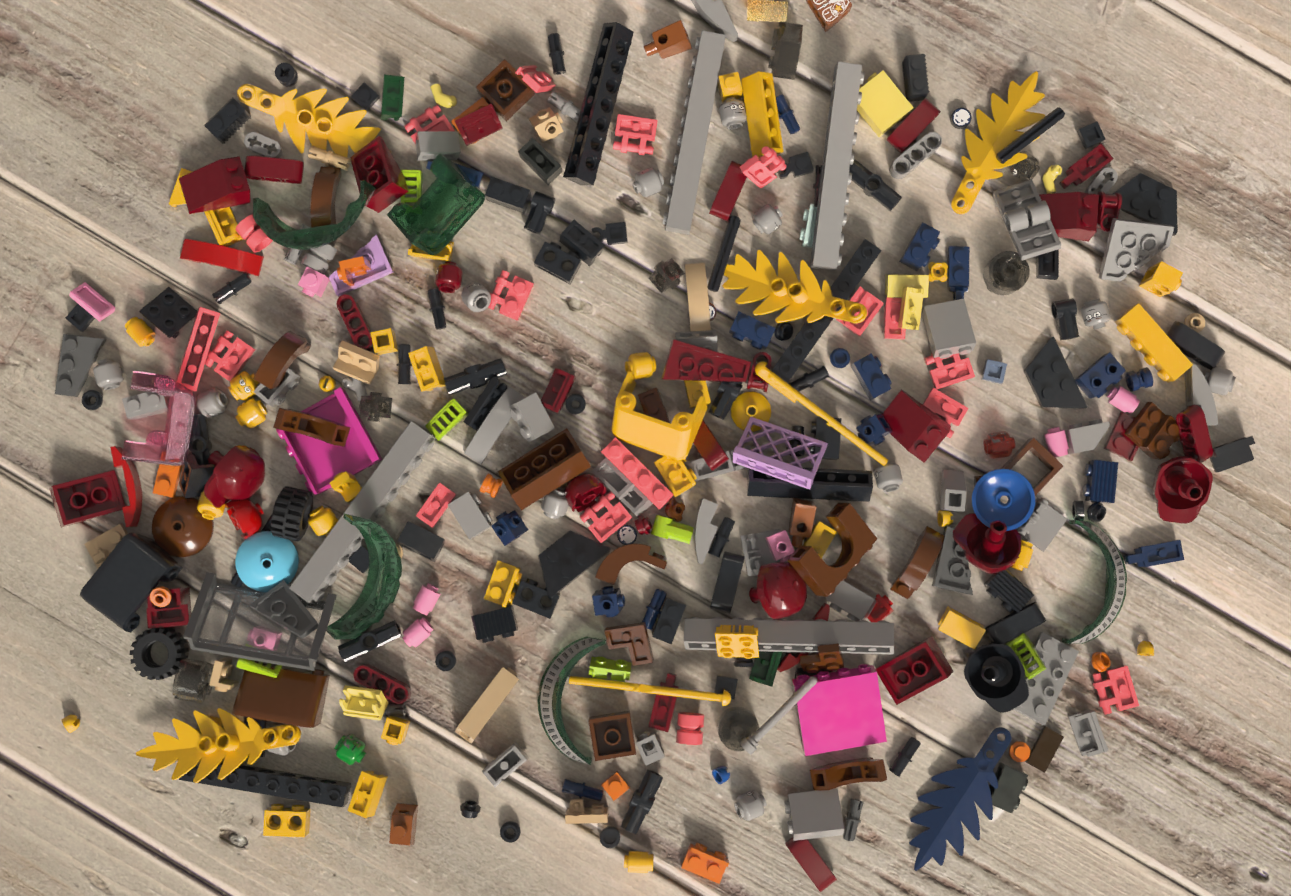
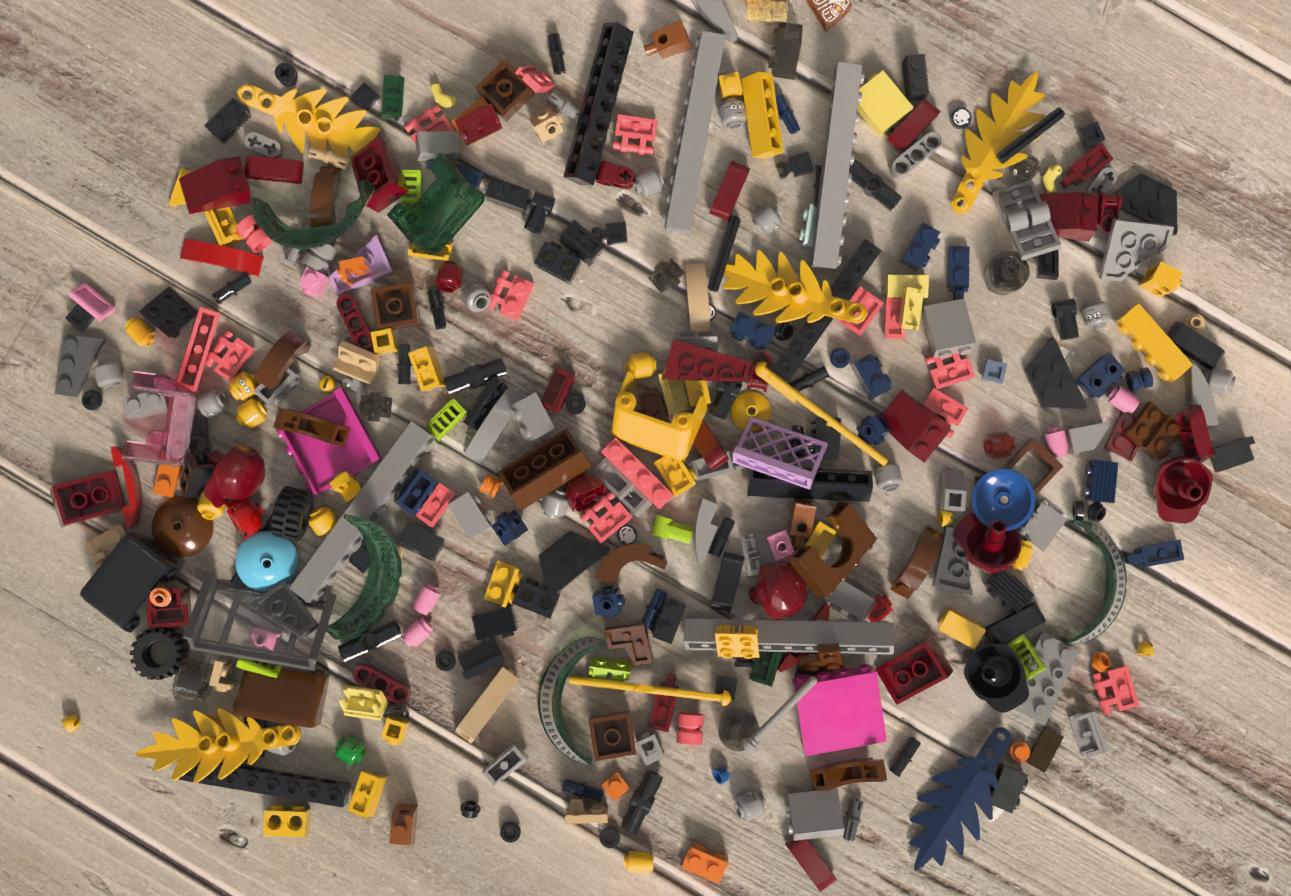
(396, 306): none -> reddish brown brick
(415, 492): none -> dark blue brick
(480, 659): none -> black panel
(540, 161): pearl dark grey brick -> none
(612, 174): none -> dark red piece
(643, 525): dark red plate -> none
(674, 395): none -> light yellow hinge
(674, 510): reddish brown plate -> none
(758, 169): coral plate -> none
(942, 267): yellow plate -> none

